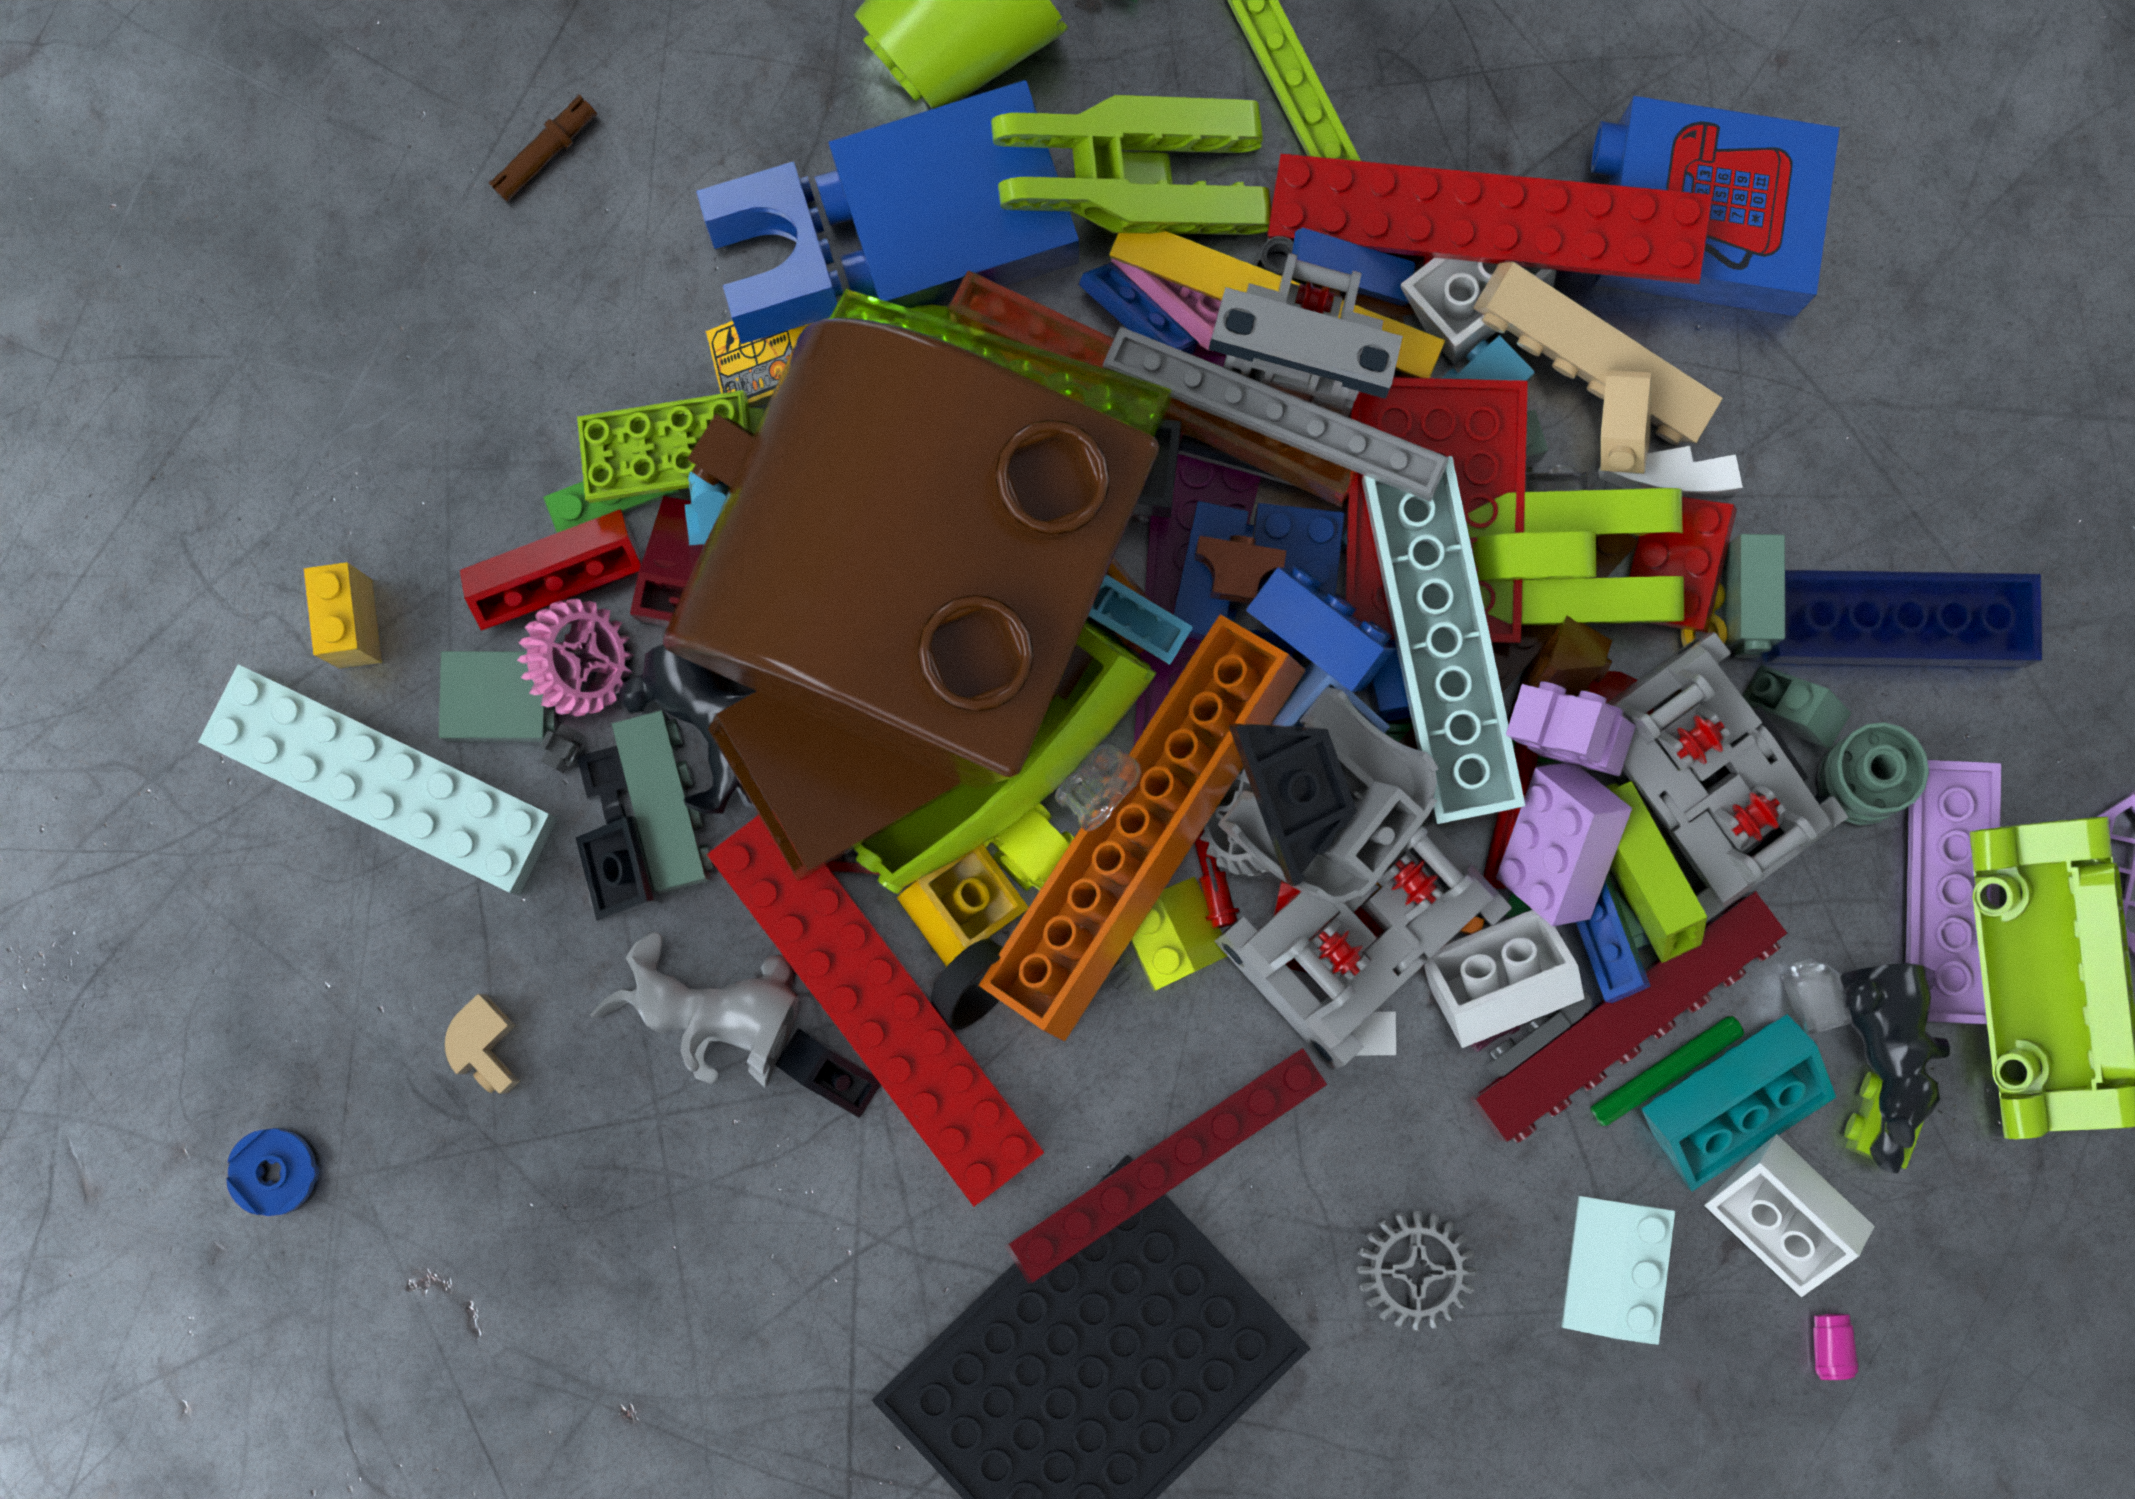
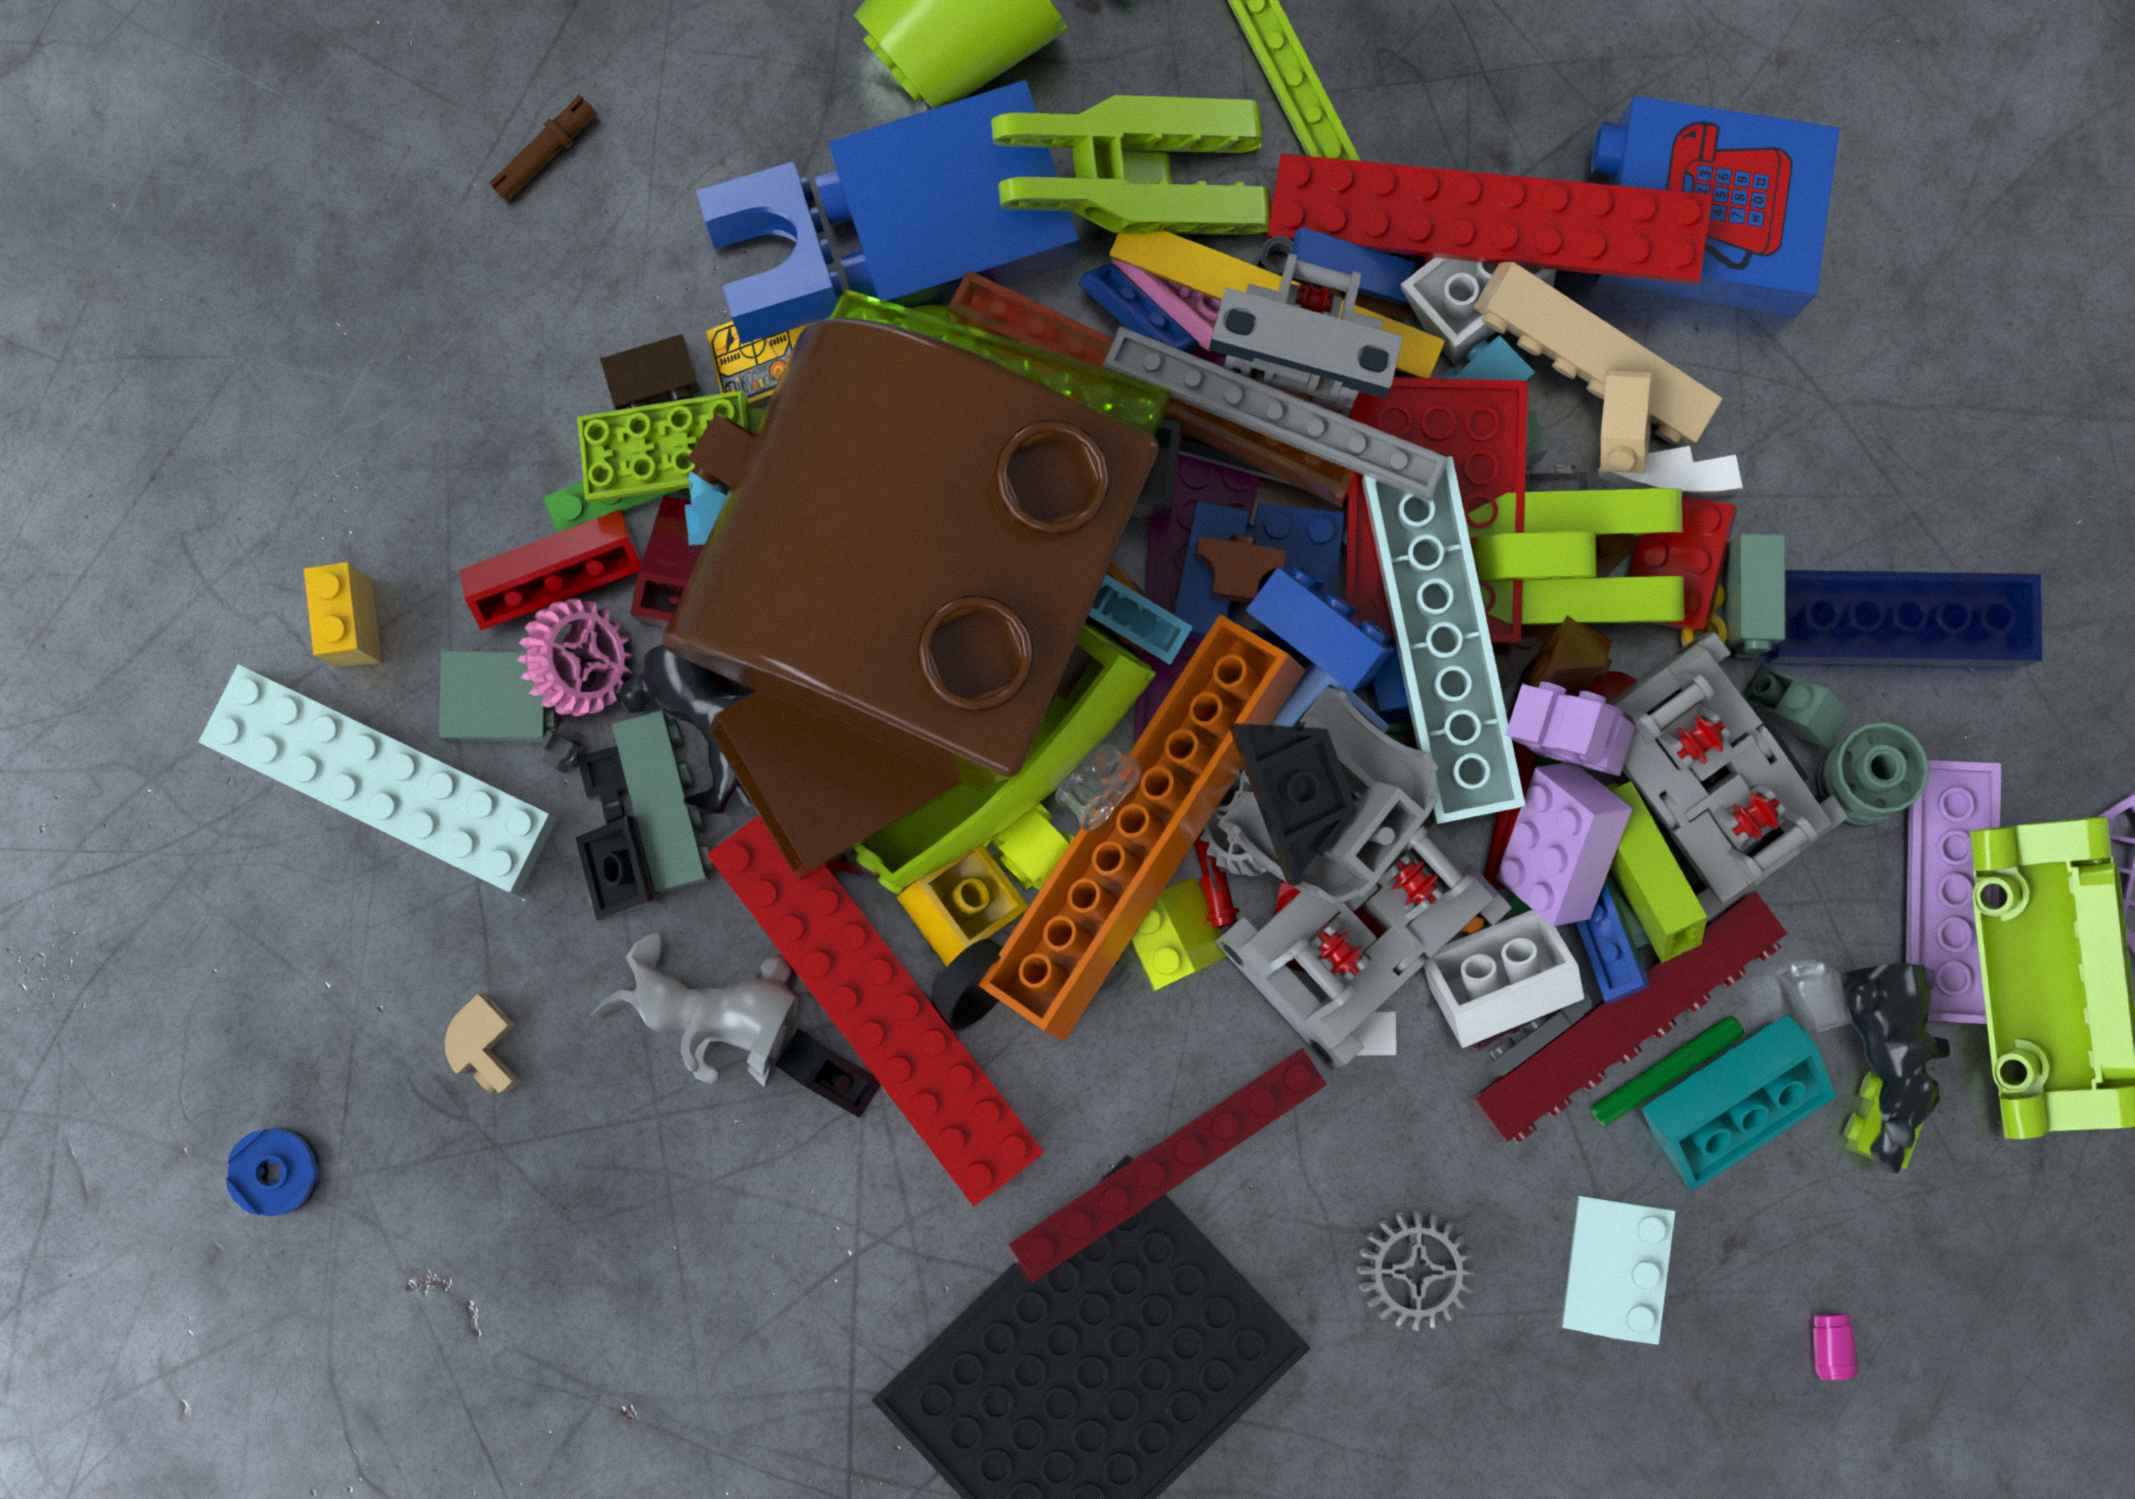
(651, 374): none -> dark brown brick
(1790, 1216): white slope -> none

